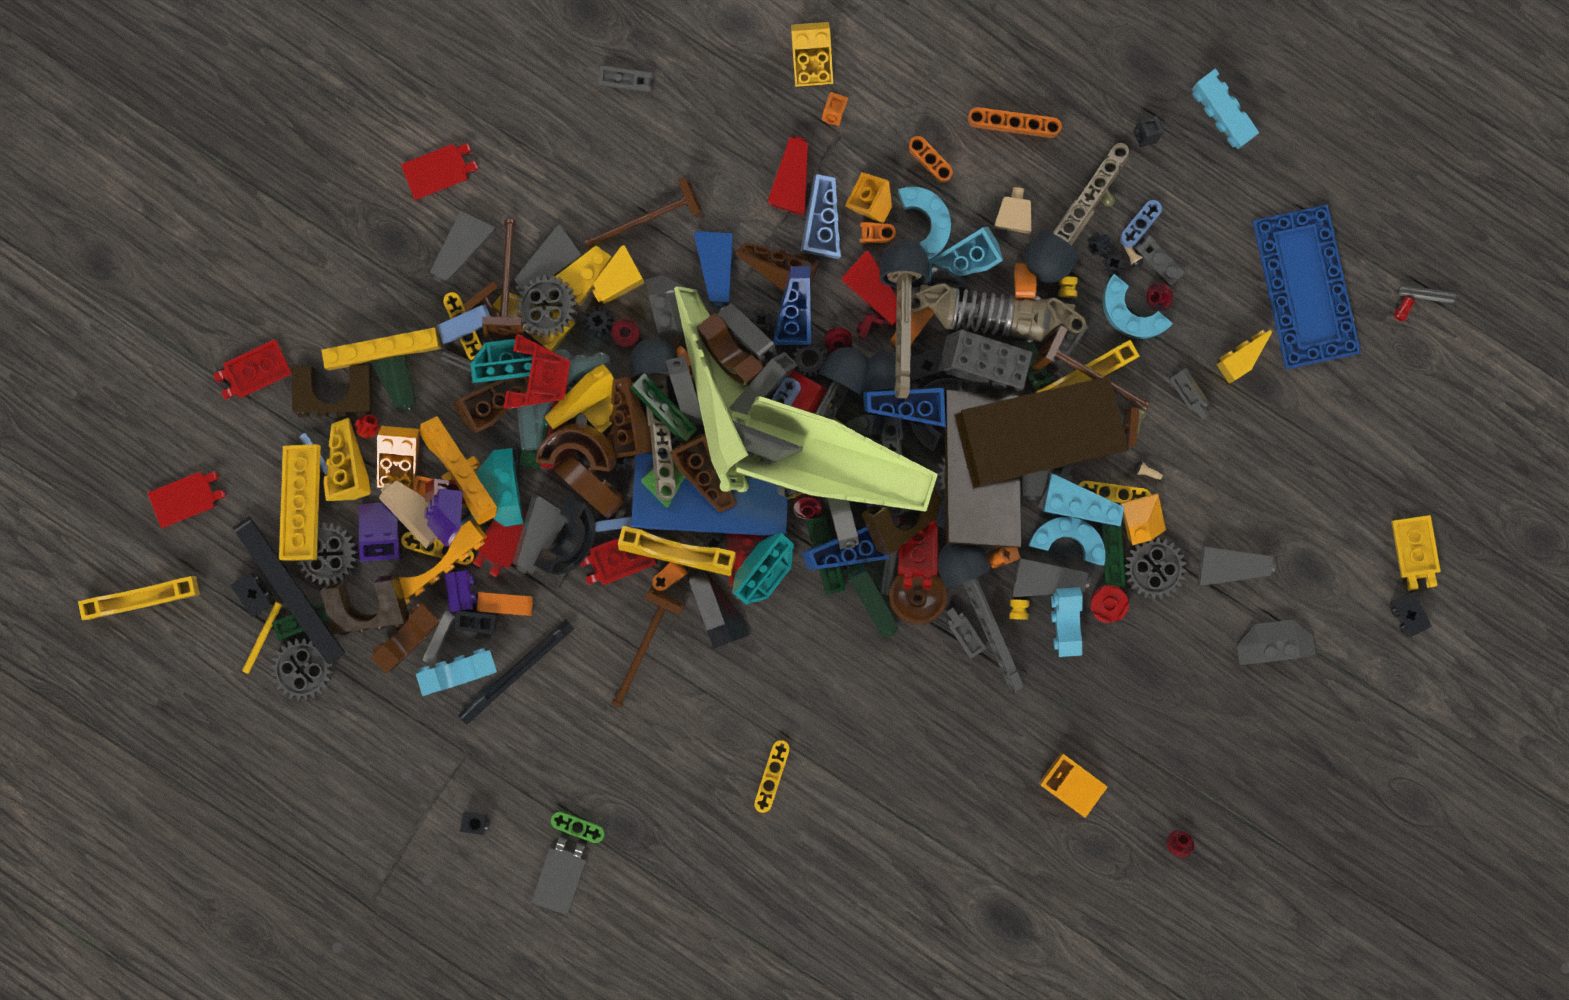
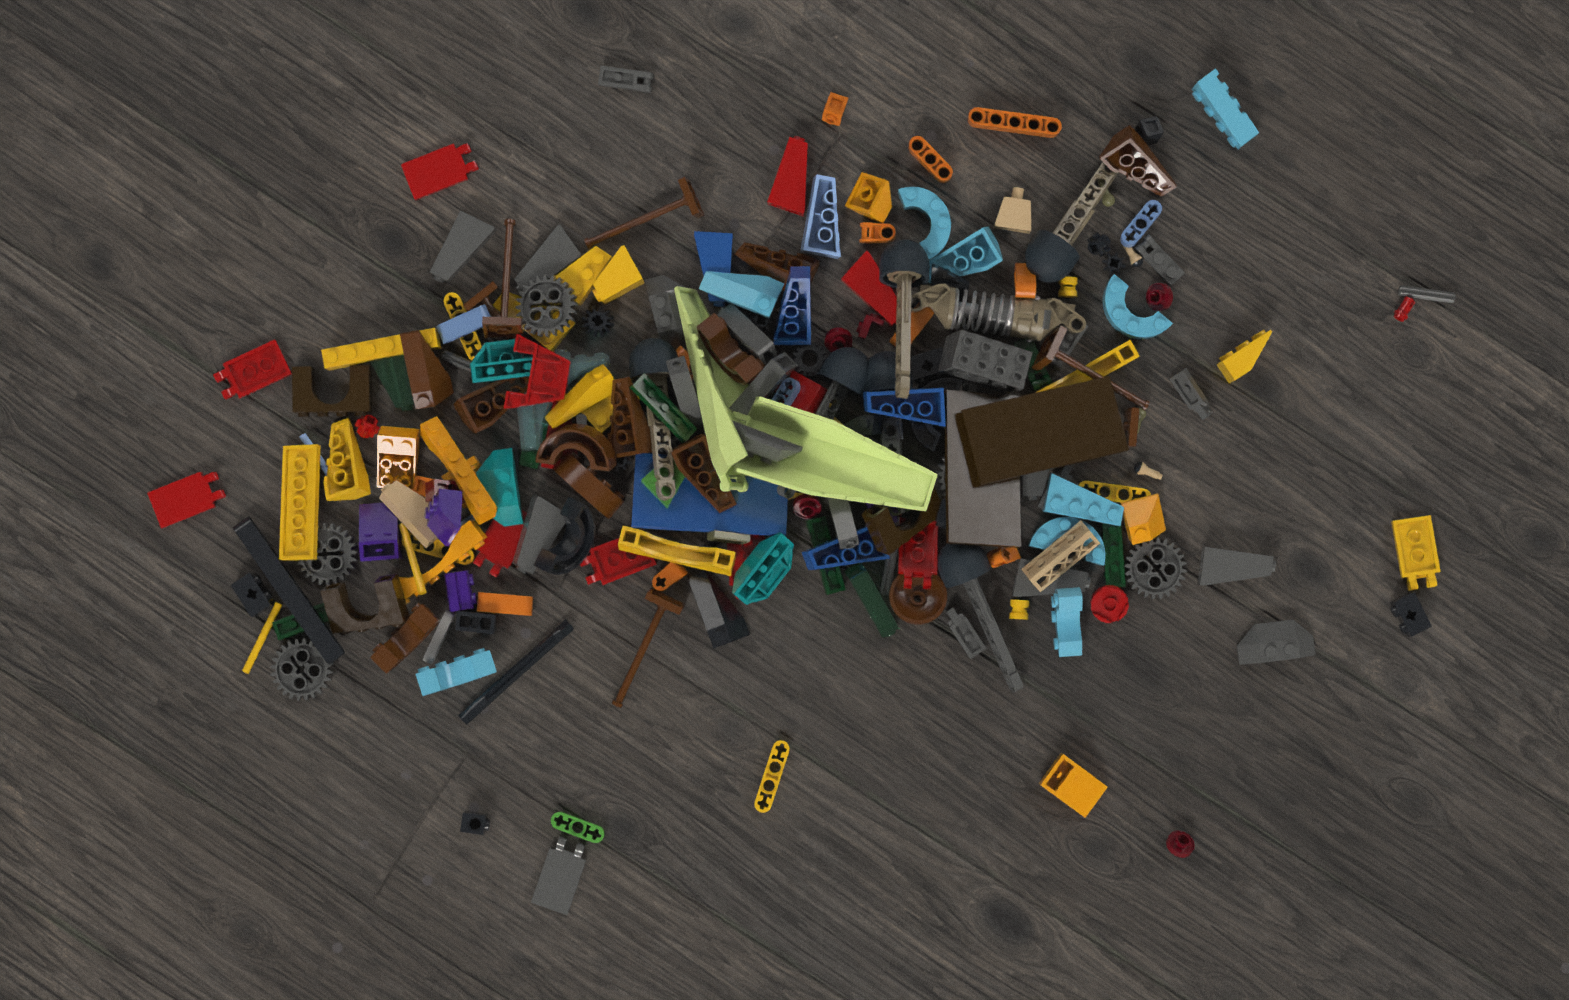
(139, 598): yellow arch -> none
(412, 559): none -> yellow bar
(426, 375): none -> reddish brown wedge
(613, 524): medium blue beam -> none
(625, 333): dark red plate -> none
(728, 537): none -> olive tile
(746, 291): none -> medium azure wedge
(812, 54): yellow slope -> none
(1058, 554): none -> tan fence
(1134, 159): none -> reddish brown wedge
(1306, 287): blue tile -> none

